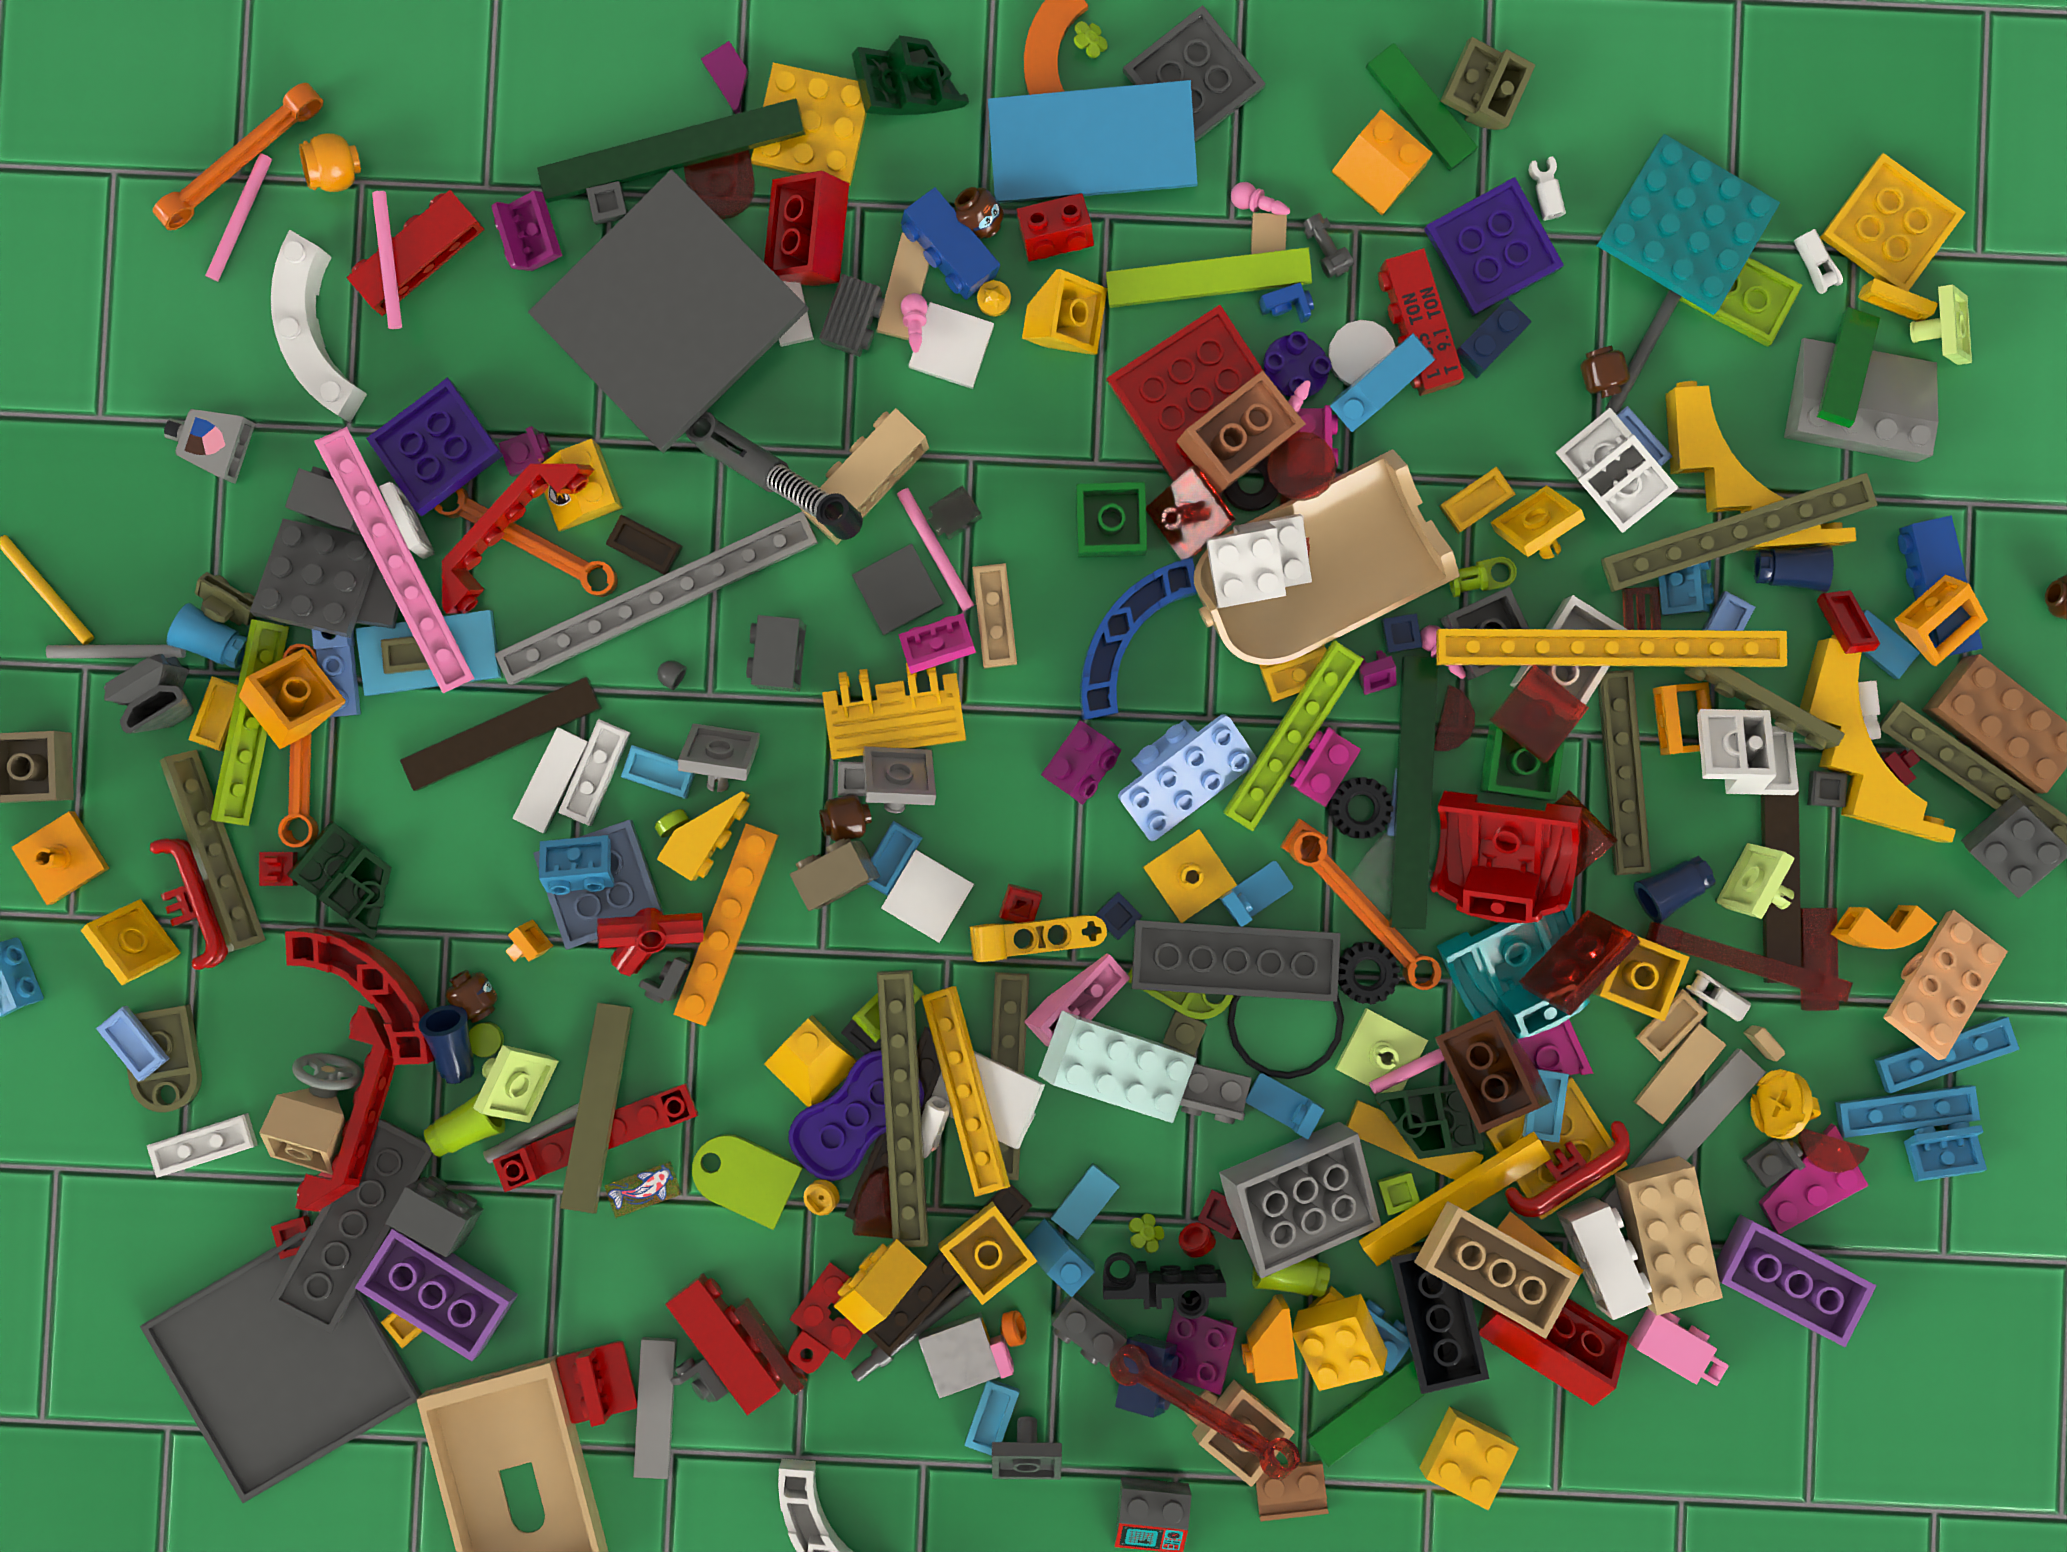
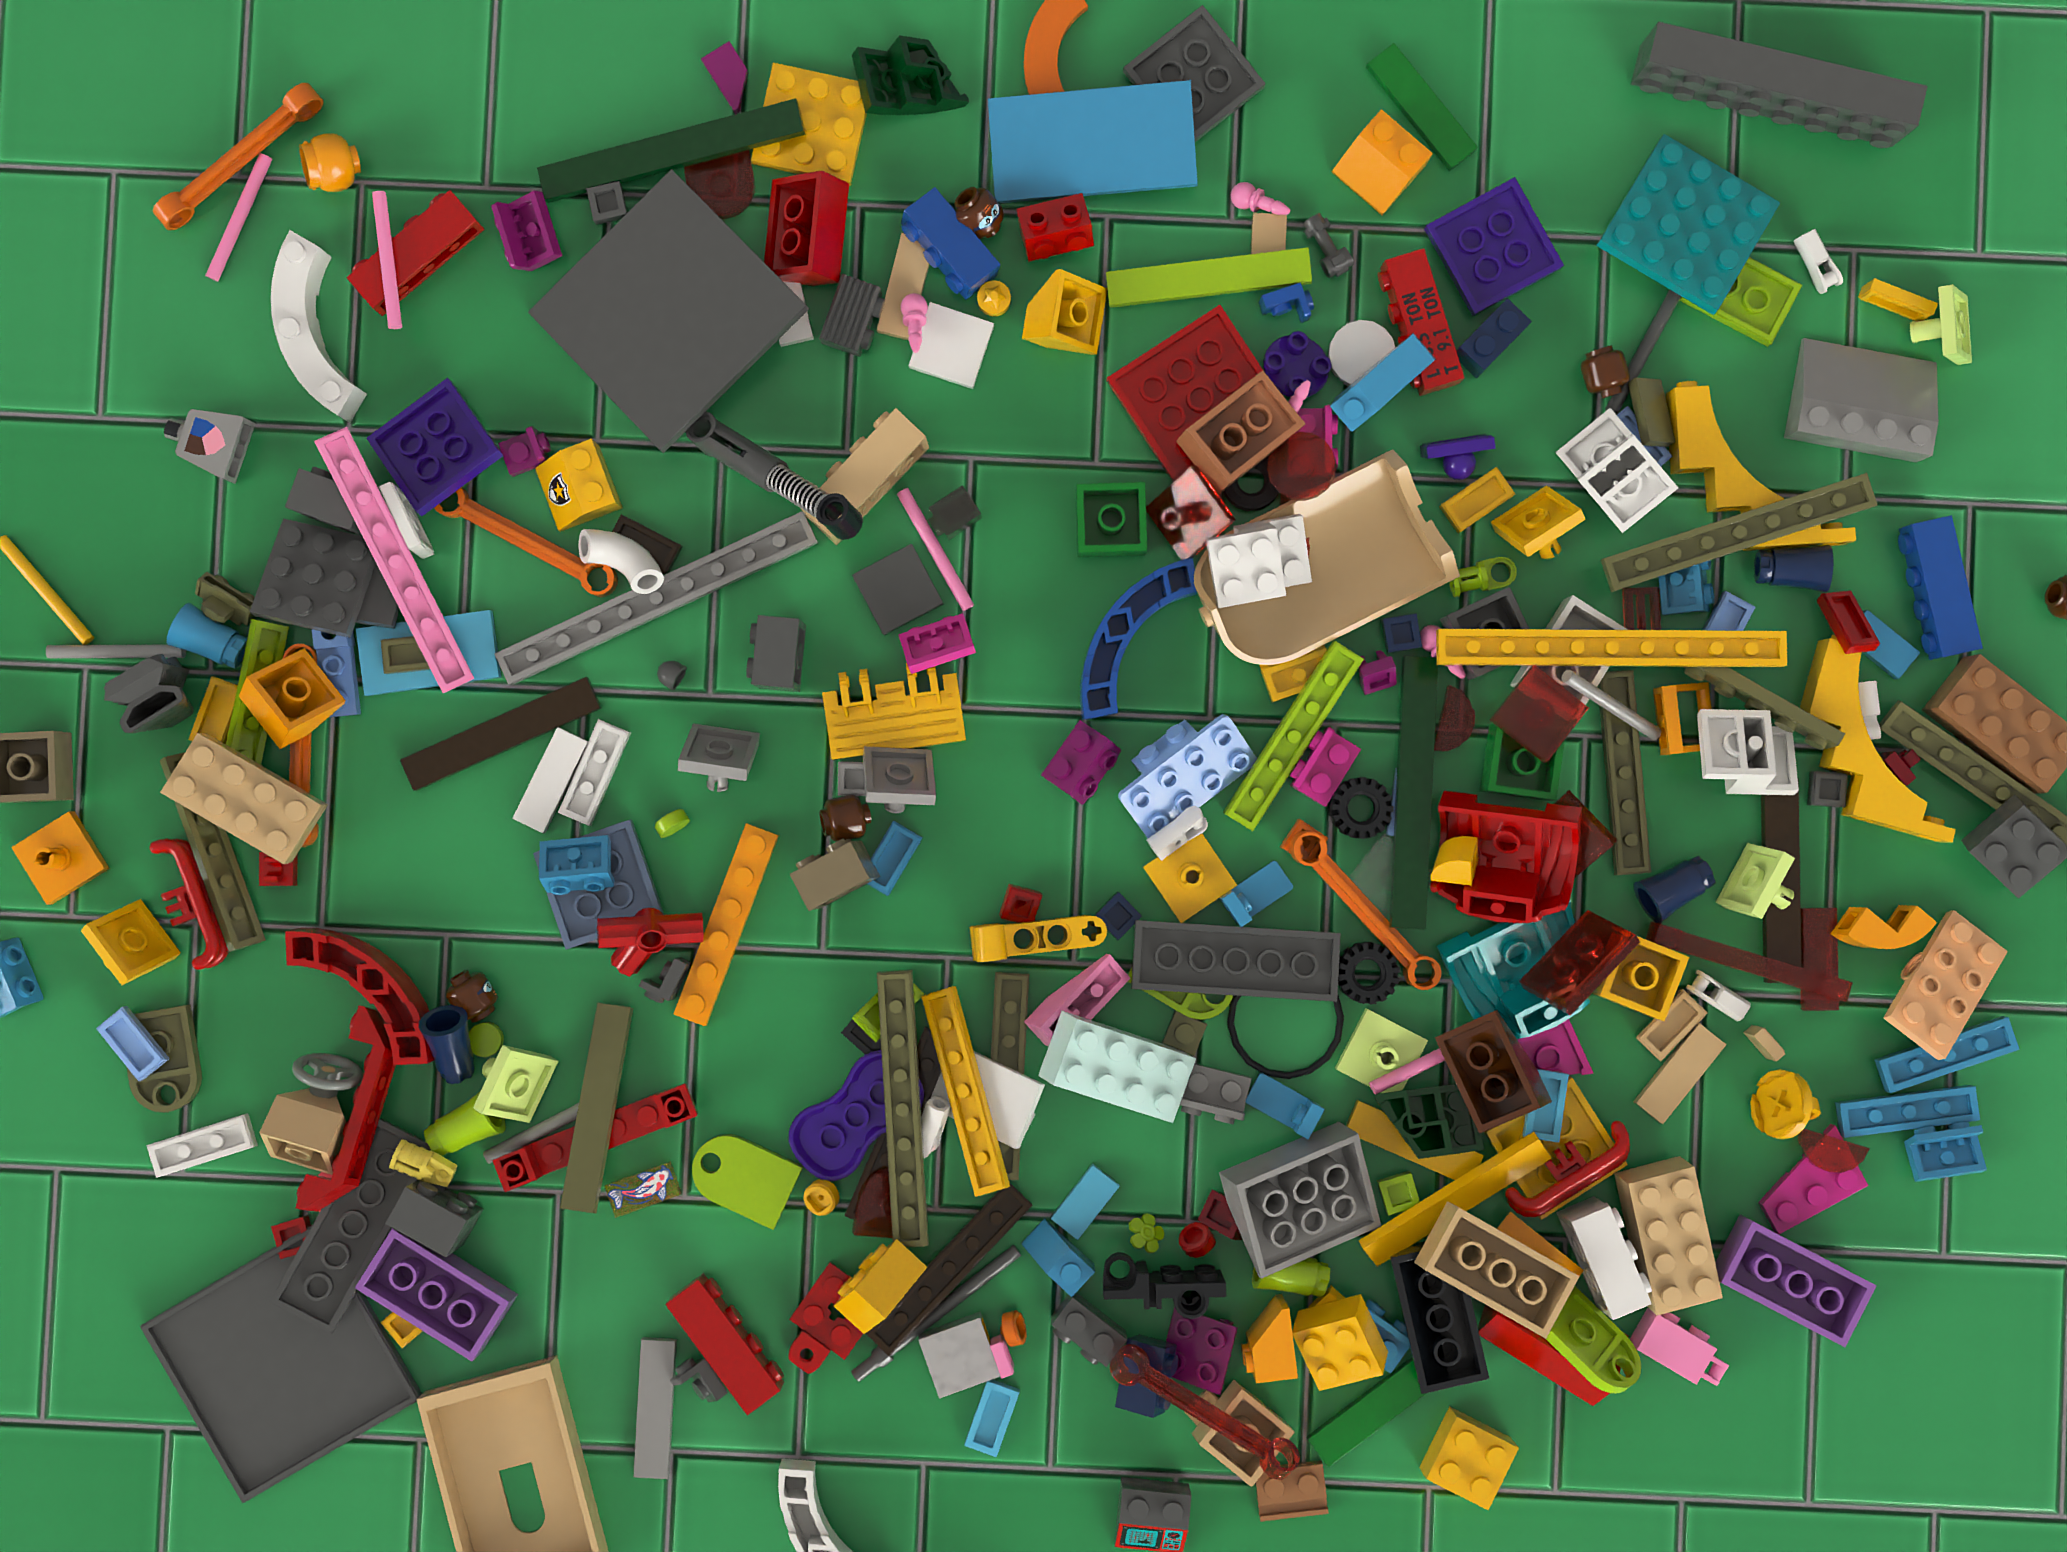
(244, 798): none -> tan brick
(344, 877): dark green slope -> none
(422, 1164): none -> light yellow hinge
(458, 585): red slope -> none
(528, 942): light orange tile -> none
(597, 1383): red bracket -> none
(621, 554): none -> white cylinder
(657, 772): medium azure tile -> none
(695, 842): yellow slope -> none
(770, 1346): clear red tile -> none
(811, 1062): yellow slope -> none
(927, 896): white tile -> none
(987, 1253): yellow brick -> none
(994, 615): tan tile -> none
(1026, 1457): dark grey tile -> none
(1090, 38): lime plant -> none
(1178, 832): none -> white bar
(1456, 861): none -> yellow brick
(1458, 453): none -> dark purple tile
(1487, 84): olive brick -> none
(1547, 190): white bar -> none
(1594, 1345): none -> lime tile
(1611, 704): none -> light grey bar
(1651, 412): none -> olive tile
(1699, 1115): light grey tile -> none
(1774, 1160): dark grey bracket -> none
(1778, 85): none -> dark grey brick
(1848, 367): green tile -> none
(1892, 224): yellow plate -> none
(1933, 609): light orange tile -> none

